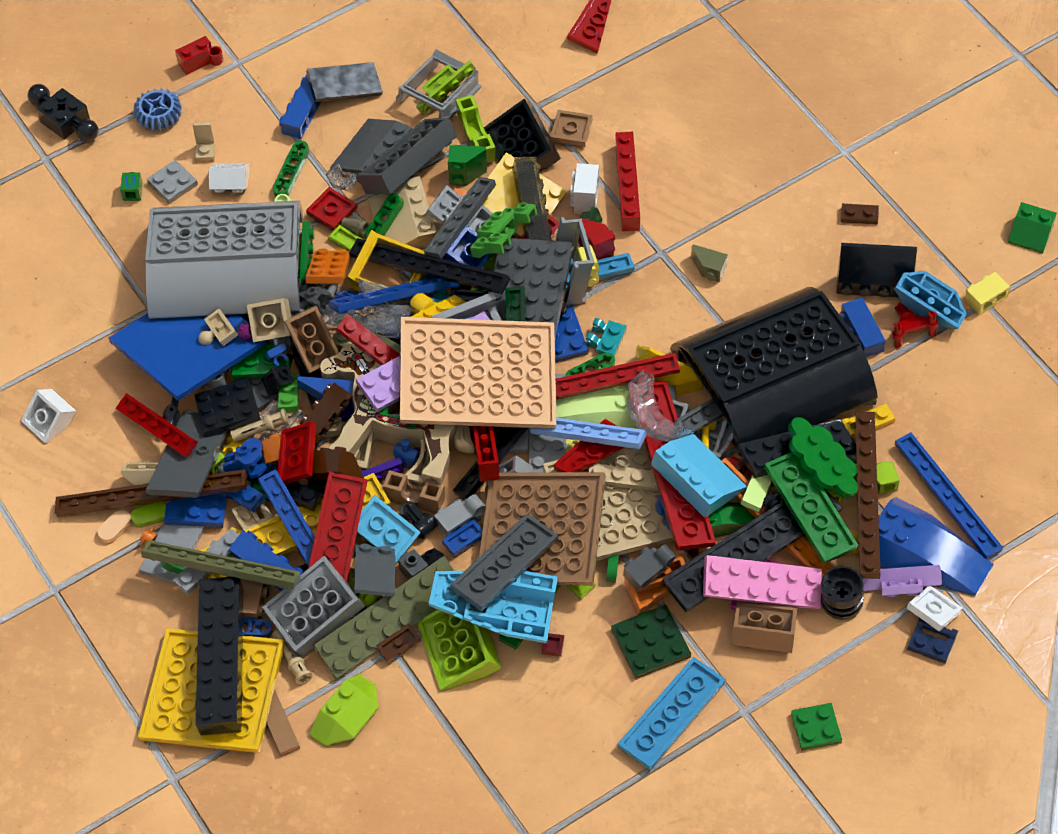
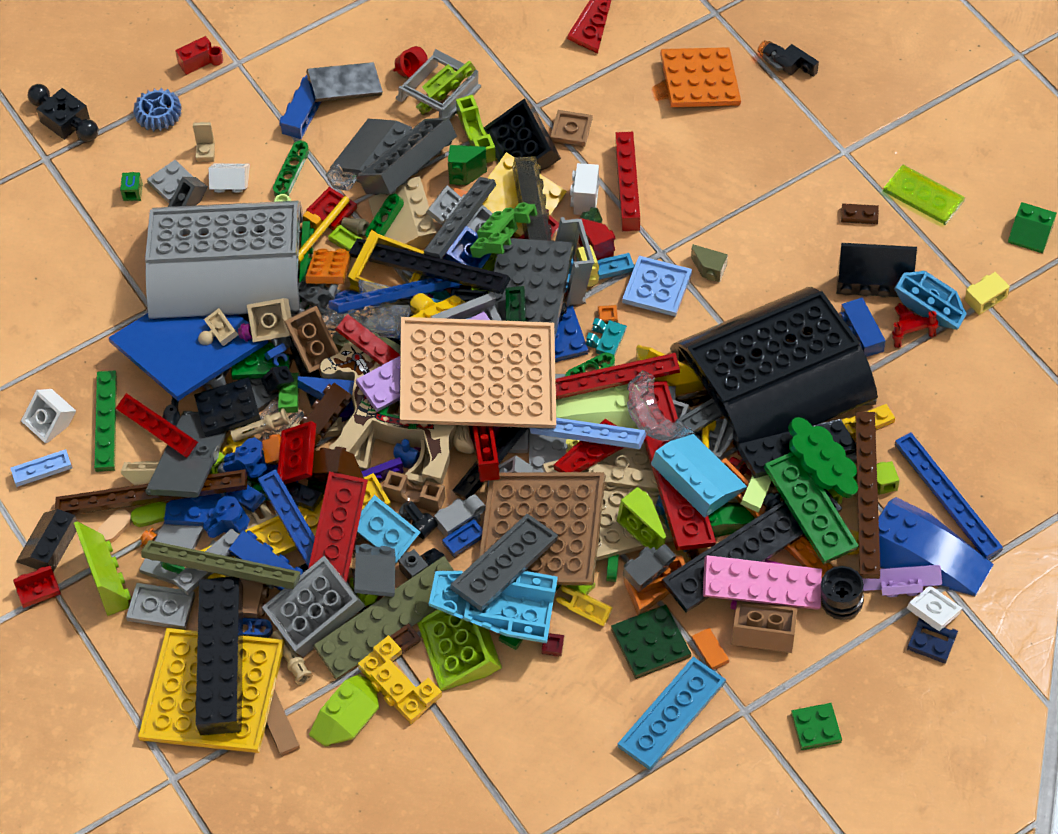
(36, 586): none -> red bracket
(41, 468): none -> light blue plate
(49, 540): none -> black slope
(103, 569): none -> lime slope
(105, 421): none -> green plate
(160, 606): none -> light grey plate
(189, 192): none -> dark grey slope
(226, 518): none -> blue hinge
(314, 219): none -> light orange plate
(323, 226): none -> yellow bar
(394, 685): none -> yellow bracket
(410, 61): none -> red piece
(586, 606): none -> yellow hinge
(608, 313): none -> orange tile
(640, 519): none -> lime slope
(657, 286): none -> light blue plate
(660, 91): none -> clear orange slope
(694, 398): none -> dark brown slope
(700, 77): none -> orange plate
(710, 649): none -> orange tile
(788, 59): none -> black plate
(924, 194): none -> clear neon green tile

